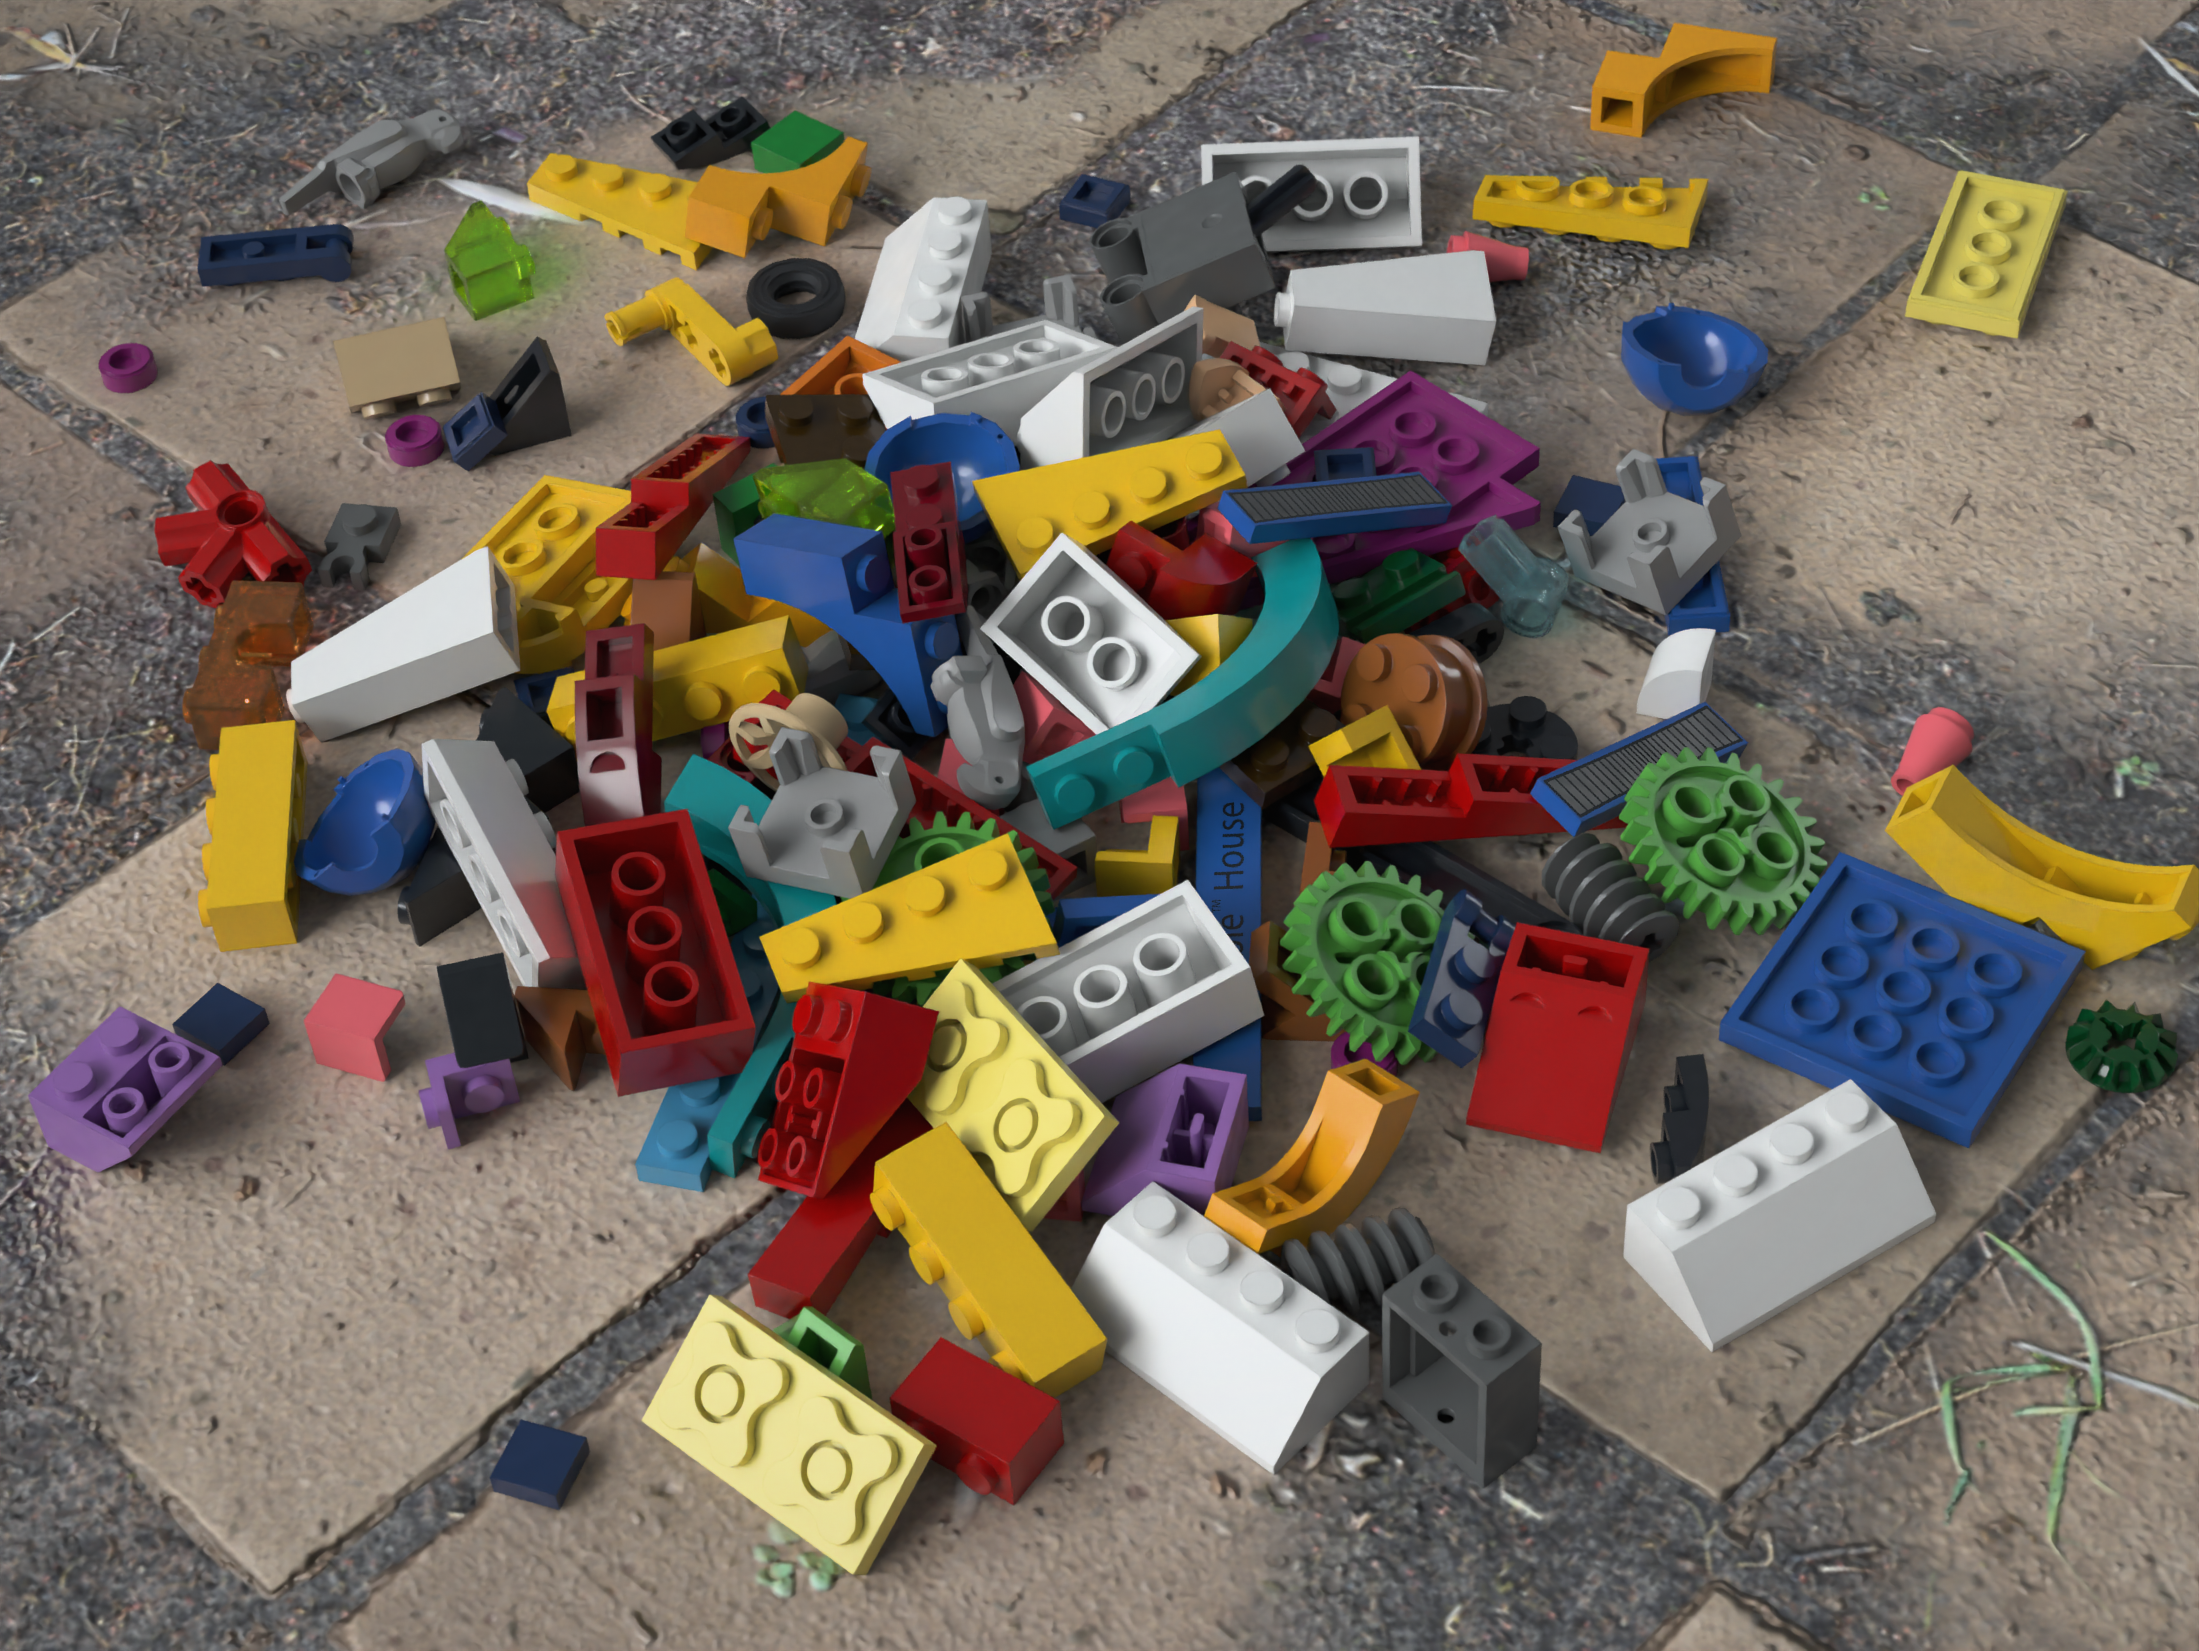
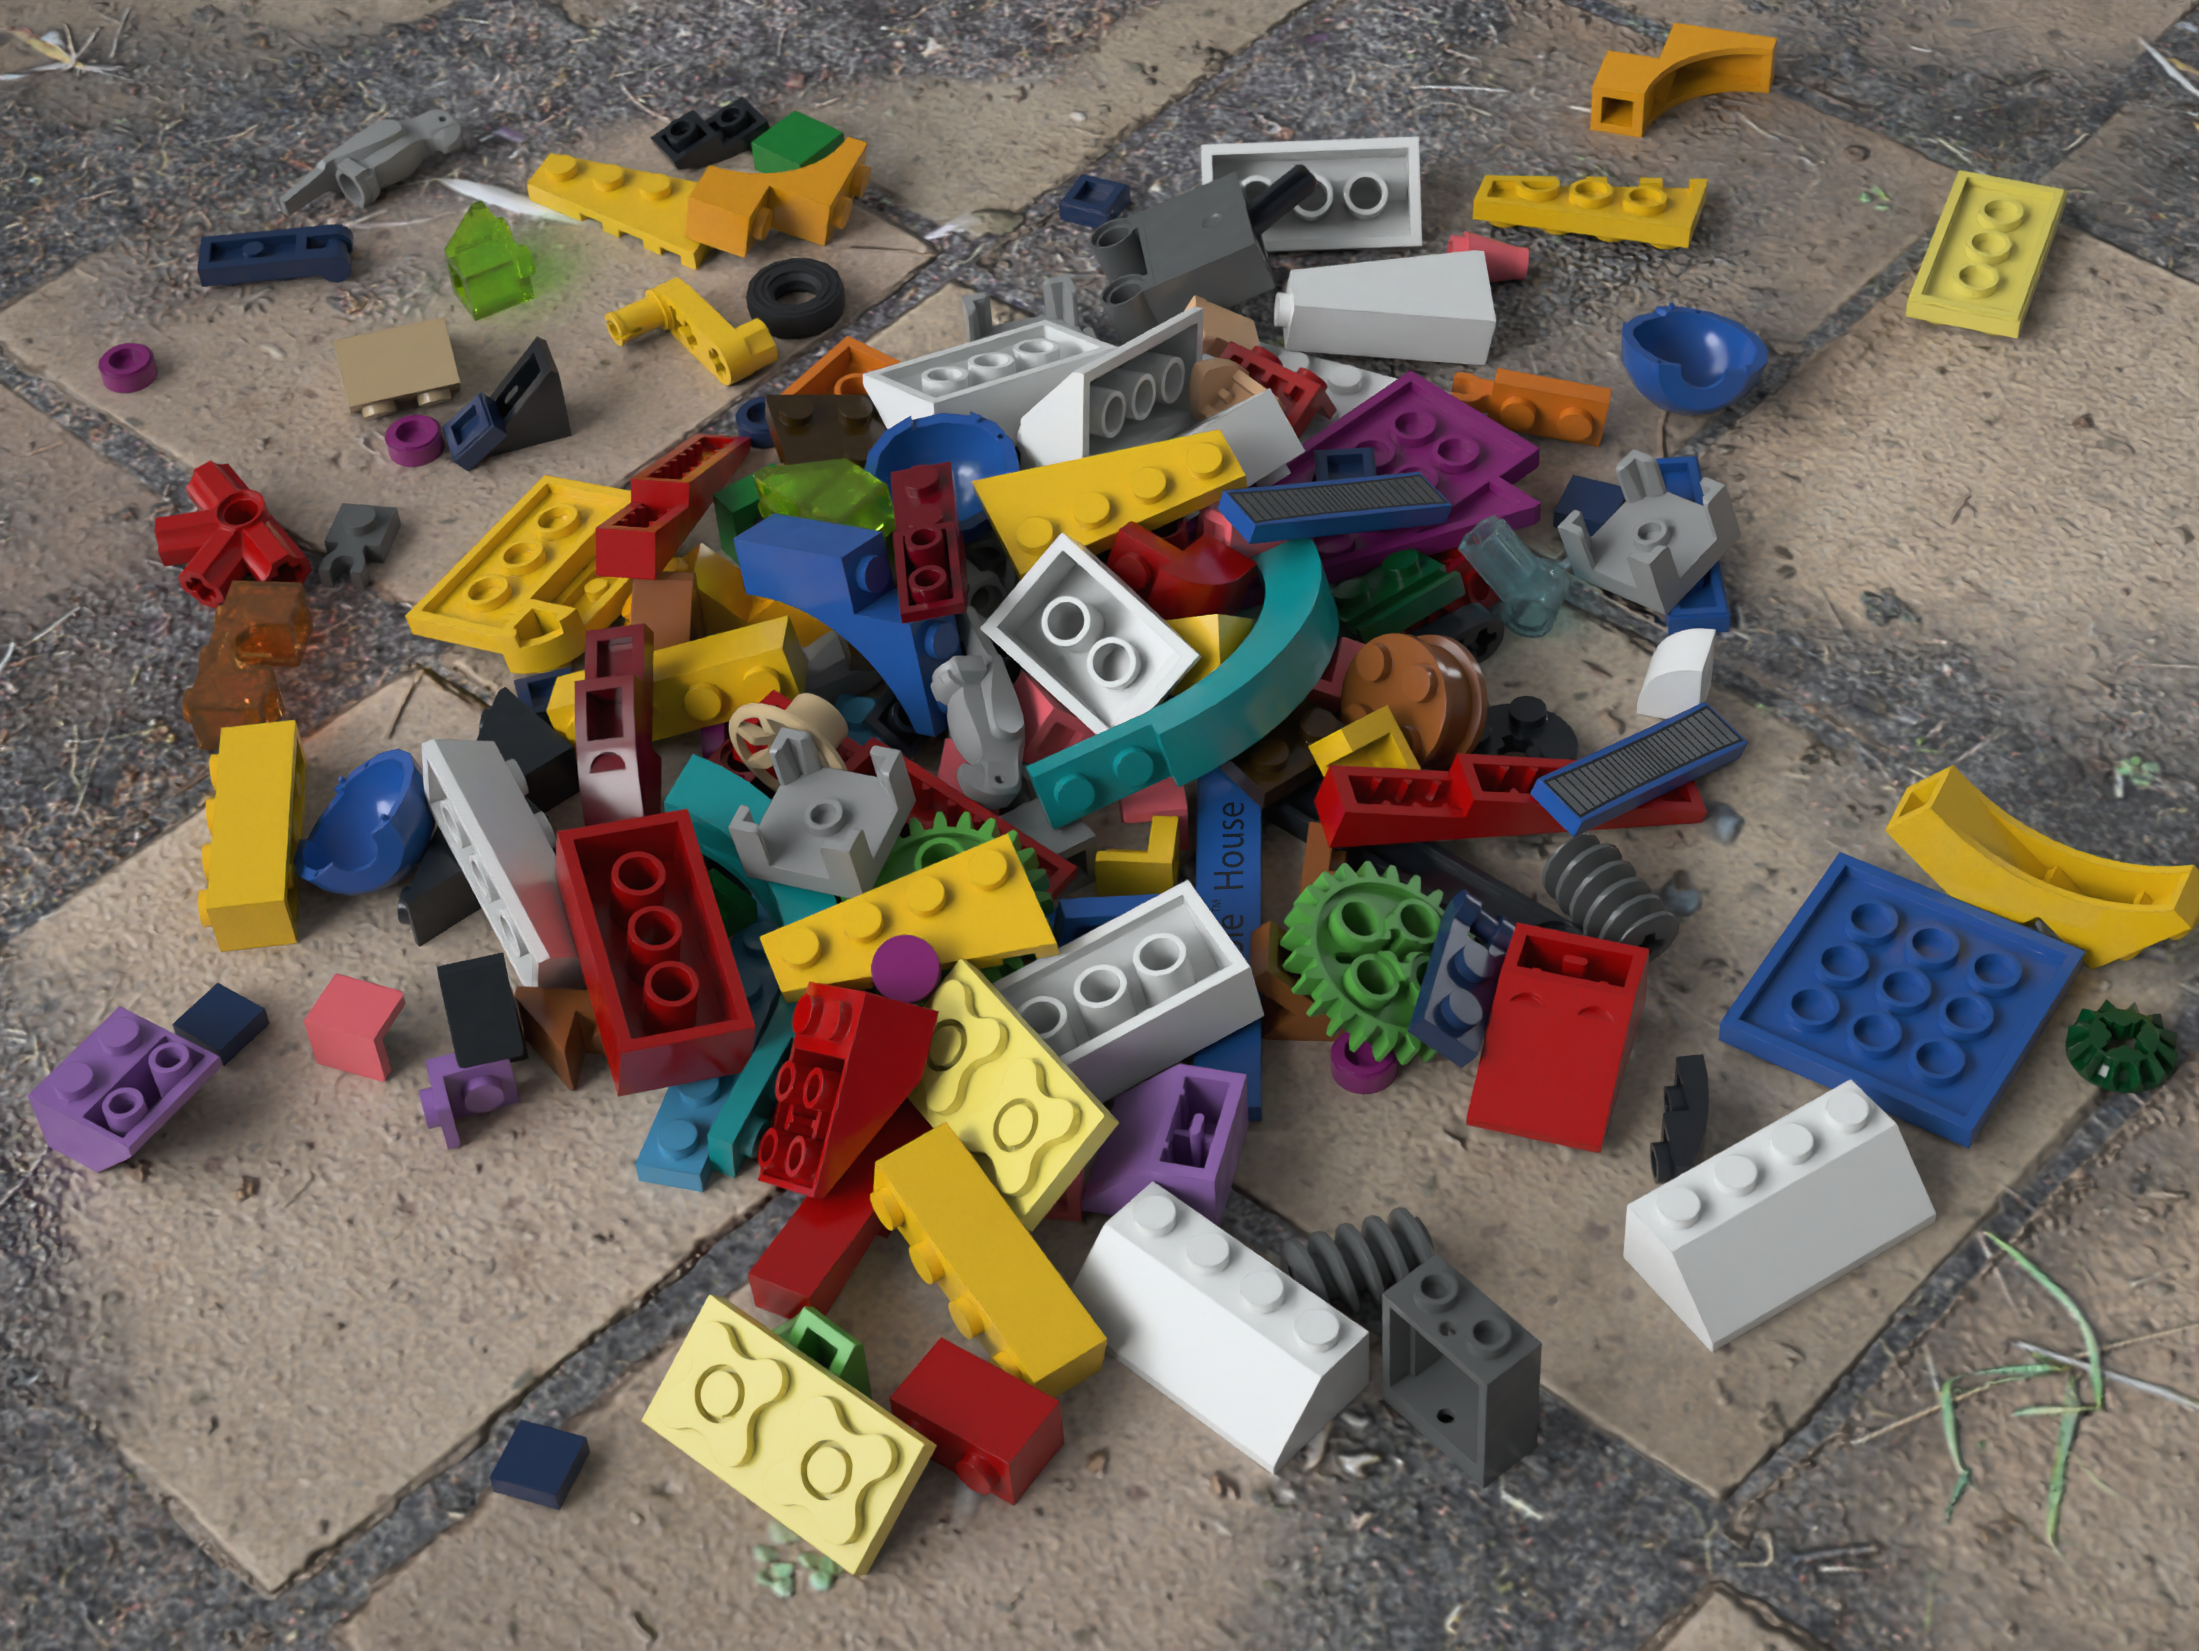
(411, 651): white slope -> none
(906, 969): none -> magenta tile
(921, 279): white slope -> none
(1329, 1165): light orange arch -> none
(1538, 404): none -> orange plate
(1722, 840): bright green gear -> none
(1934, 744): coral cone -> none

